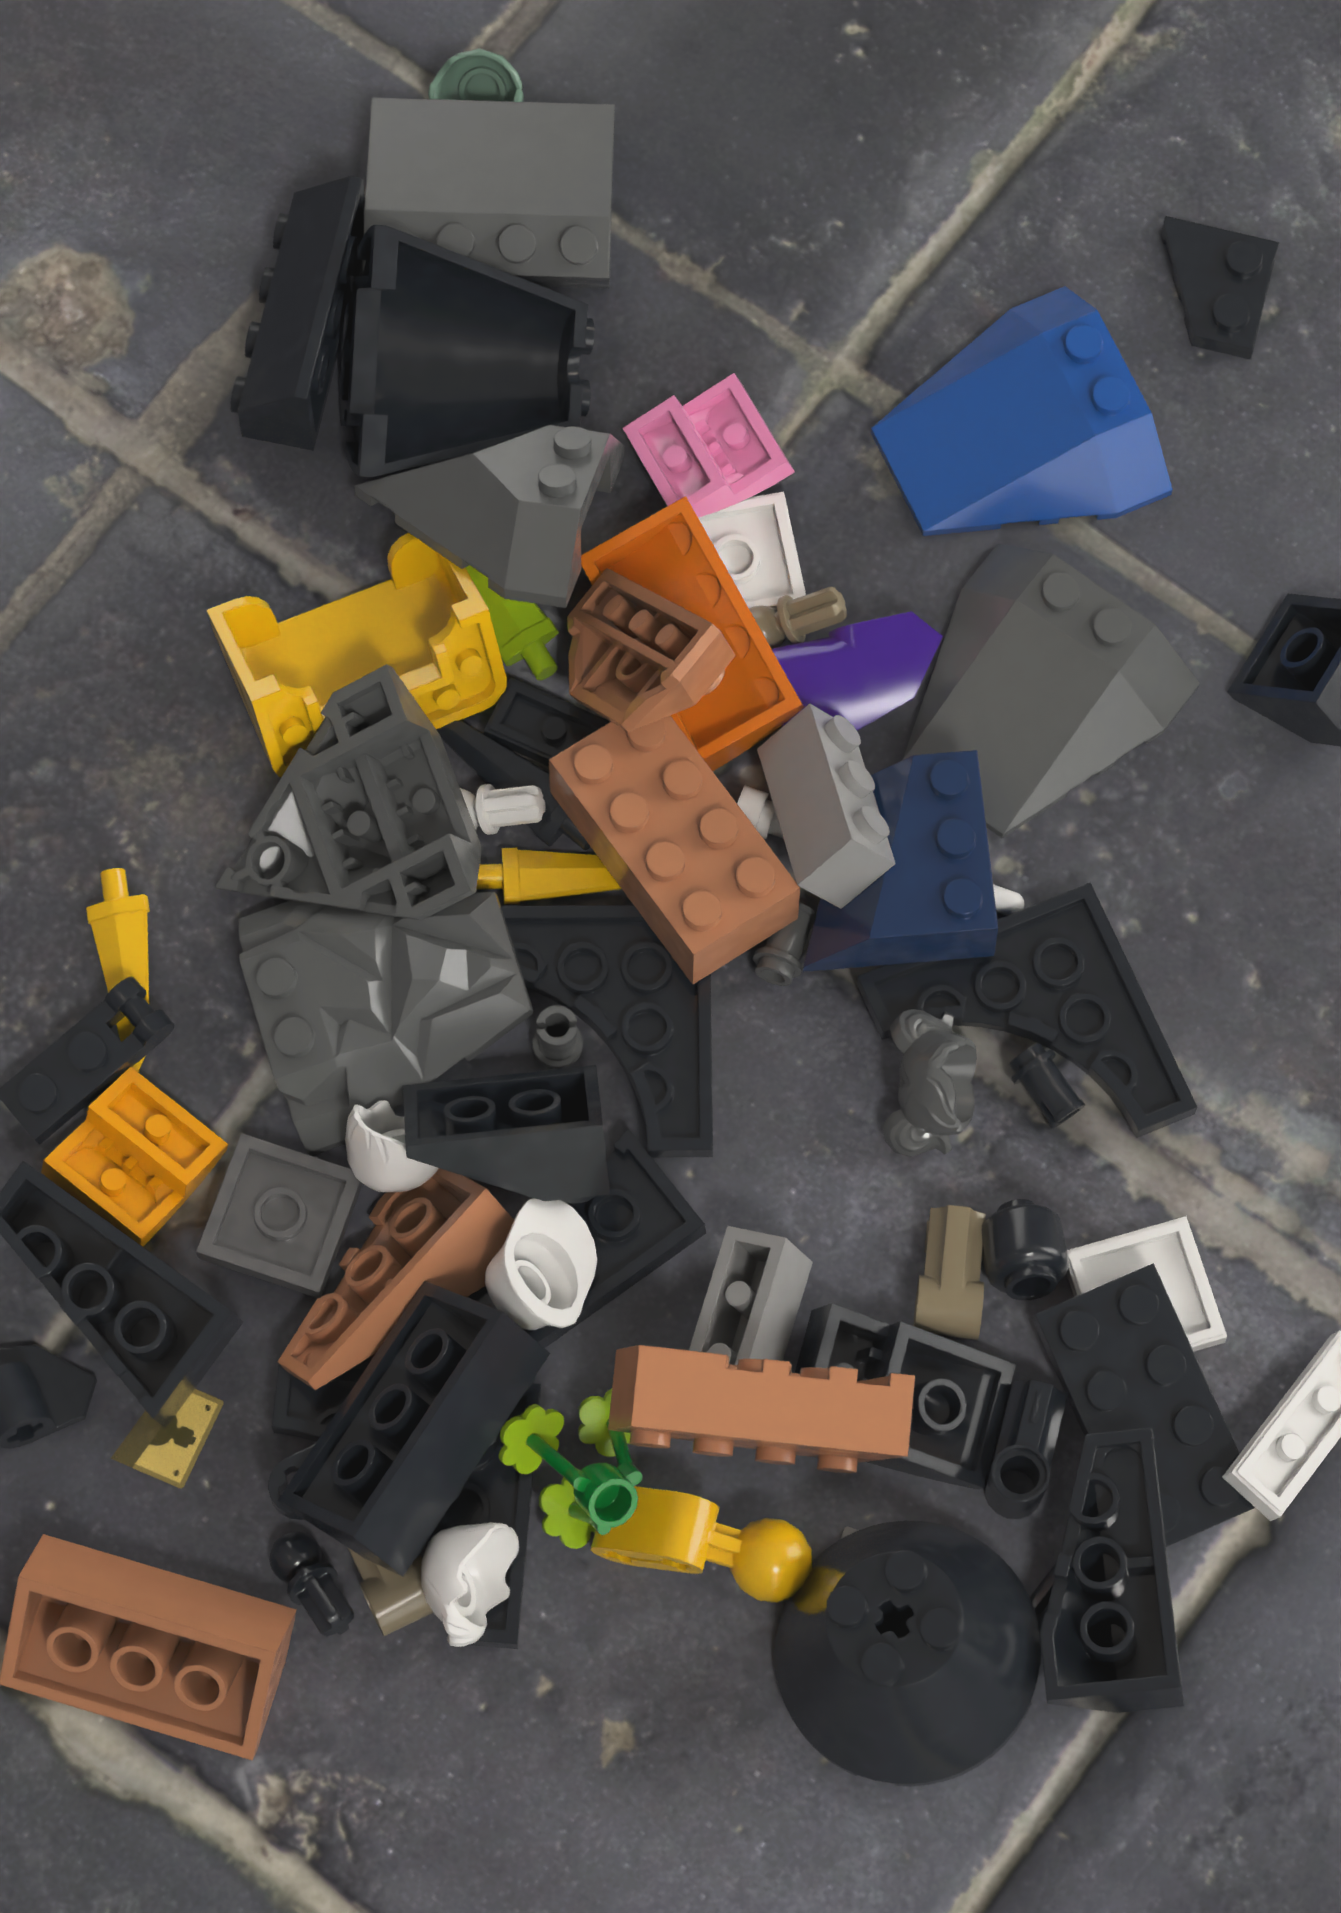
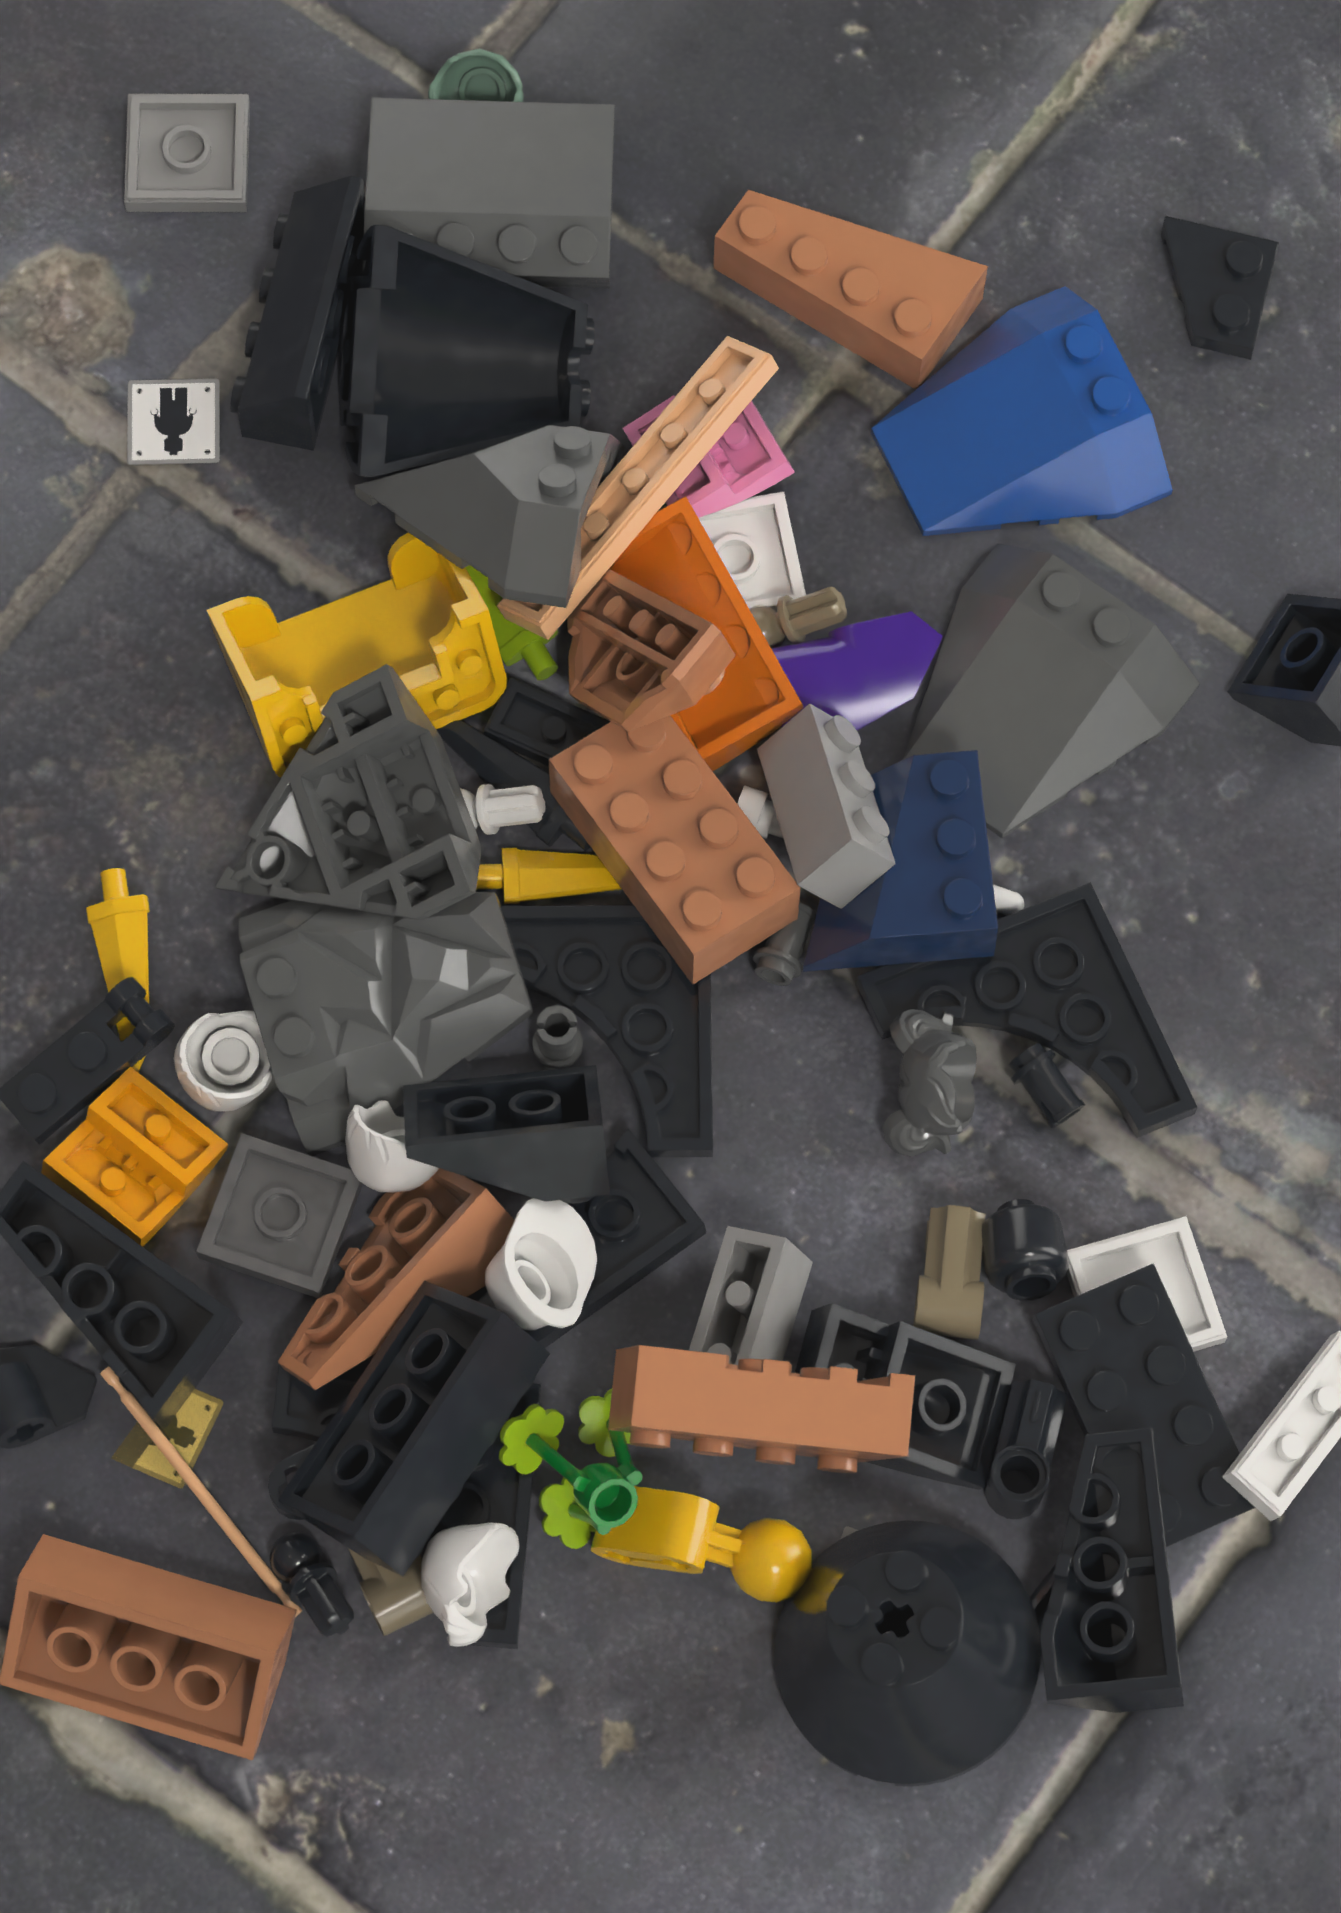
(173, 421): none -> sticker
(187, 153): none -> light grey tile
(199, 1489): none -> light nougat piece
(223, 1060): none -> white hair
(655, 470): none -> light nougat tile
(852, 283): none -> nougat wedge

